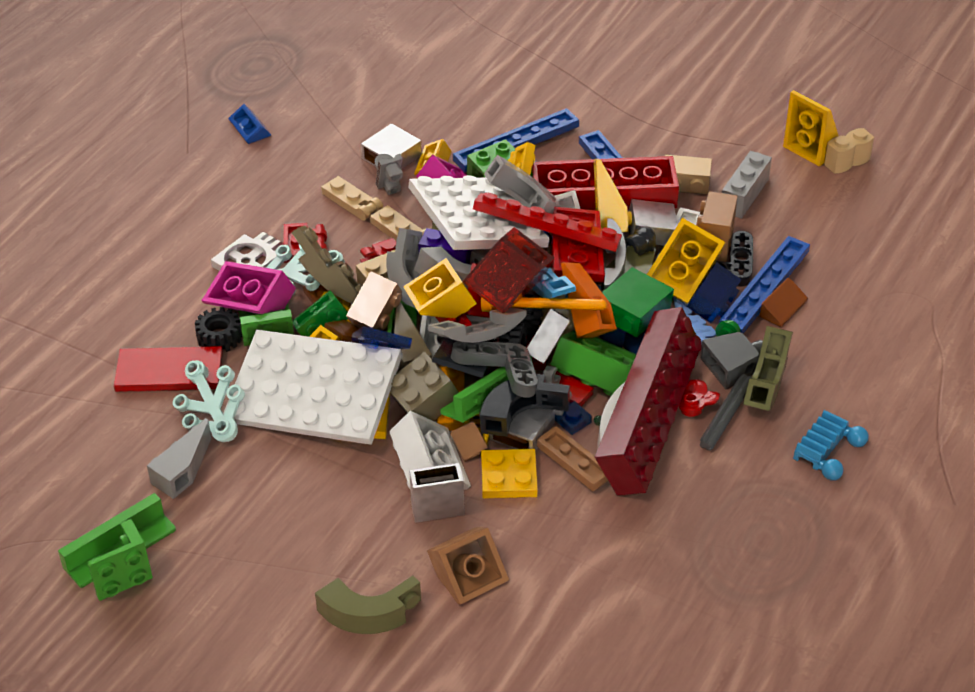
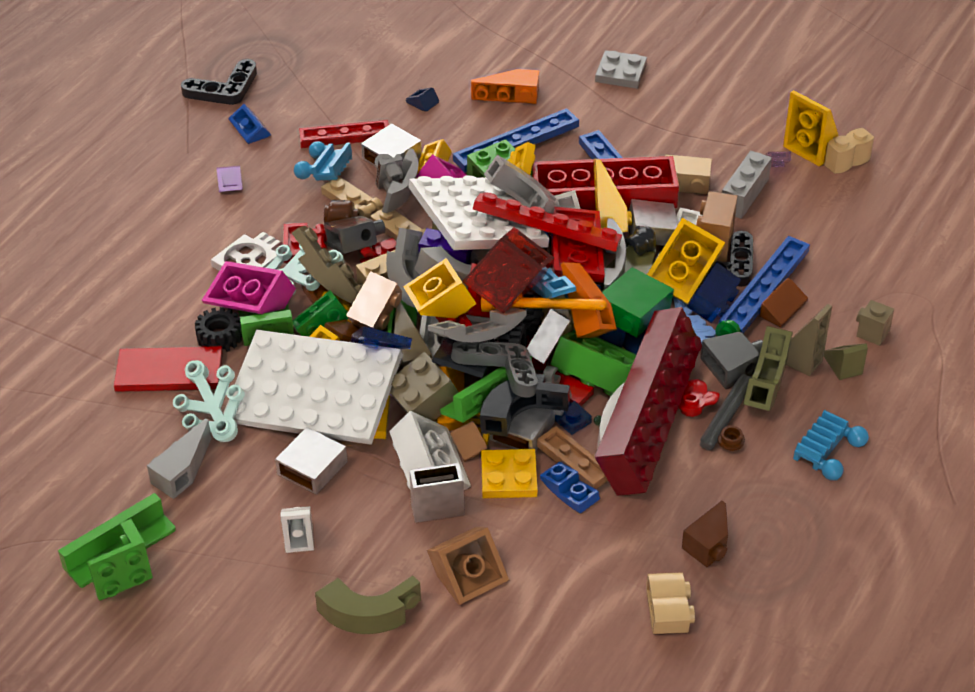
(224, 92): none -> black beam
(229, 178): none -> tile
(297, 529): none -> white slope
(311, 460): none -> flat silver piece
(328, 163): none -> dark azure gear
(339, 210): none -> reddish brown head
(341, 133): none -> red tile
(353, 233): none -> dark grey torso
(398, 192): none -> light grey slope
(423, 99): none -> dark blue slope
(509, 86): none -> orange slope
(567, 487): none -> blue slope
(621, 69): none -> light grey plate
(669, 603): none -> tan brick
(708, 536): none -> reddish brown slope
(731, 438): none -> reddish brown plate
(779, 158): none -> clear purple plate
(809, 343): none -> dark tan slope
(847, 360): none -> olive slope
(874, 322): none -> dark tan brick

